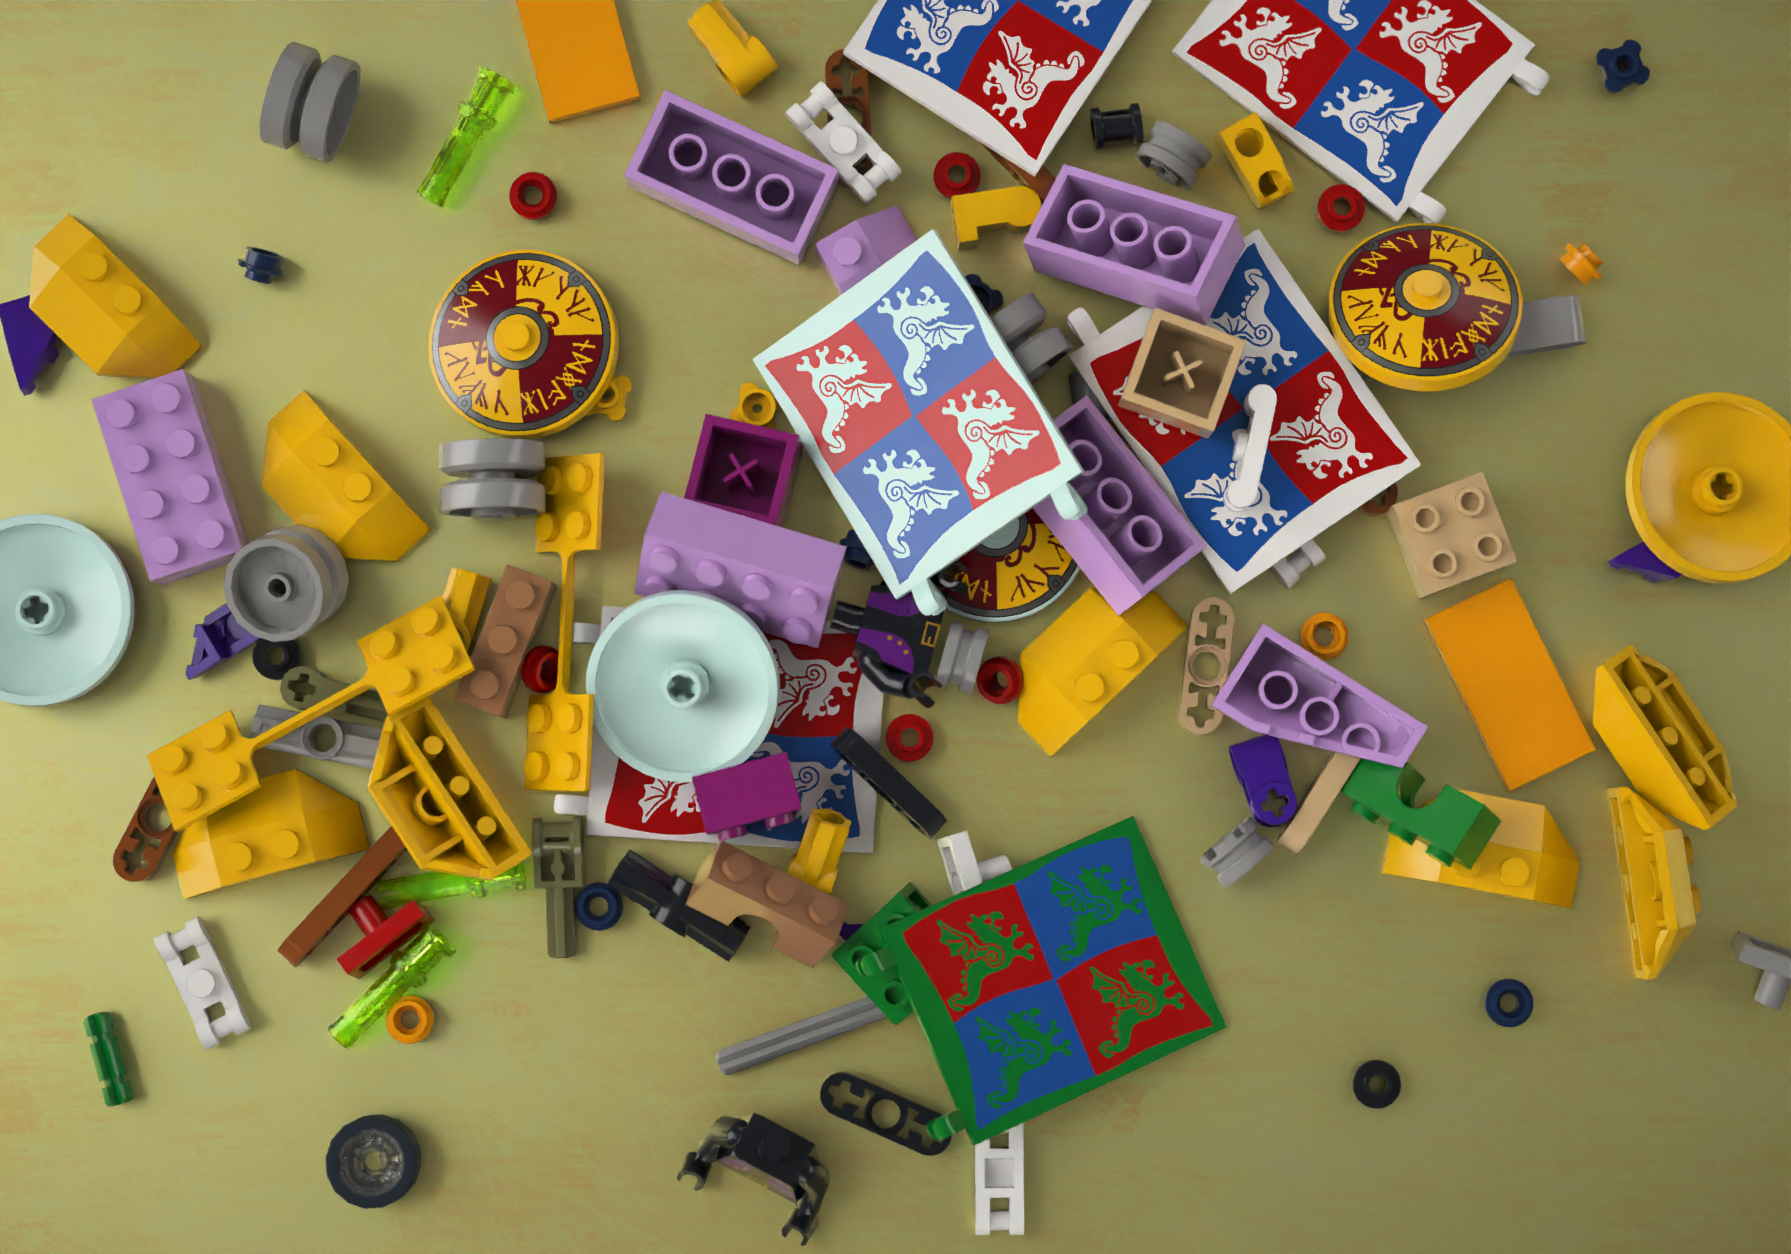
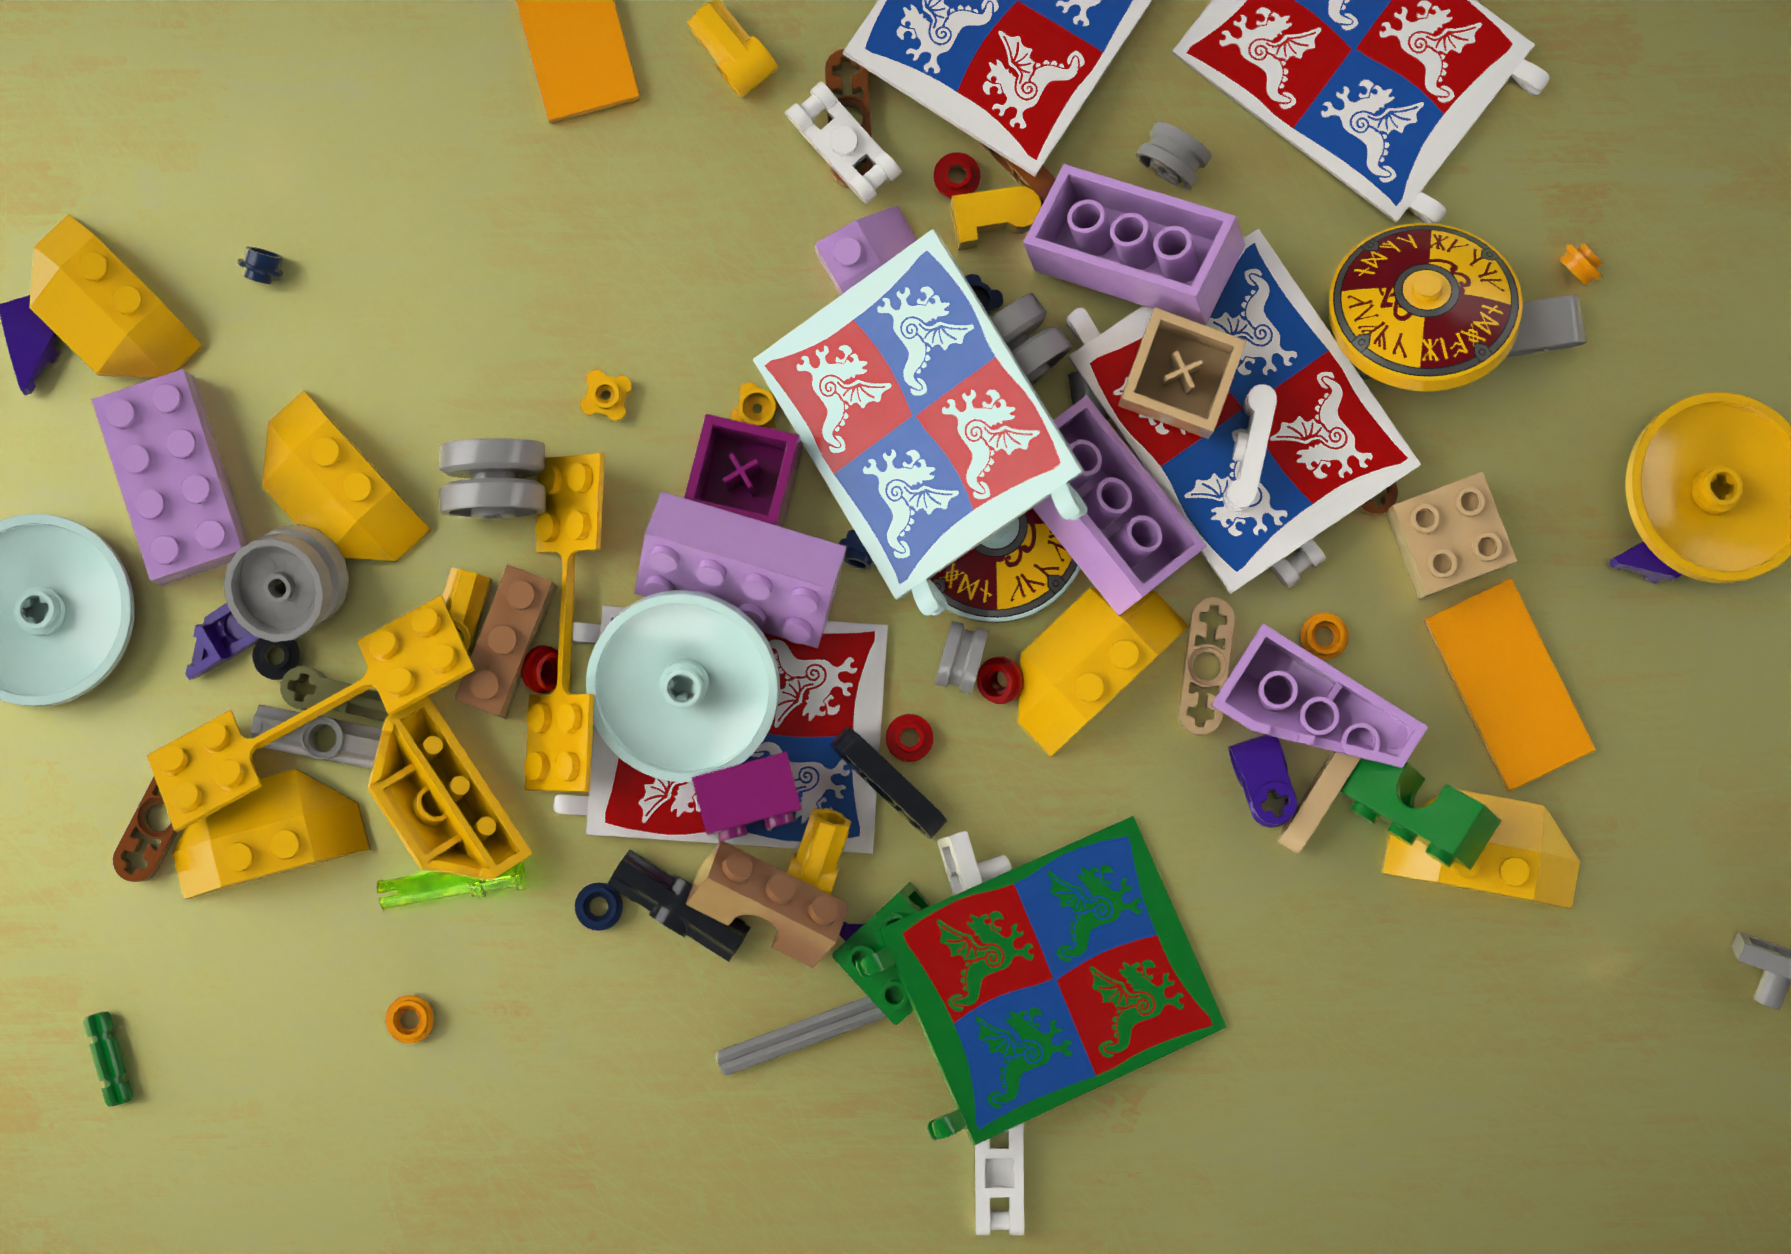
(203, 983): white plate -> none
(310, 102): light grey wheel -> none
(342, 897): dark orange beam -> none
(382, 933): red tile -> none
(398, 1155): wheel -> none
(406, 970): clear neon green pin -> none
(475, 117): clear neon green pin -> none
(523, 344): dish -> none
(531, 181): red plate -> none
(559, 870): olive connector -> none
(732, 177): lavender brick -> none
(769, 1158): black torso -> none
(848, 1109): black beam -> none
(896, 638): black torso -> none
(1116, 126): black bush -> none
(1237, 852): light grey wheel -> none
(1255, 160): yellow leg -> none
(1330, 218): red plate -> none
(1361, 1080): black plate -> none
(1523, 1006): dark blue plate -> none
(1618, 79): dark blue plate -> none
(1653, 880): yellow wedge -> none
(1662, 739): yellow wedge -> none

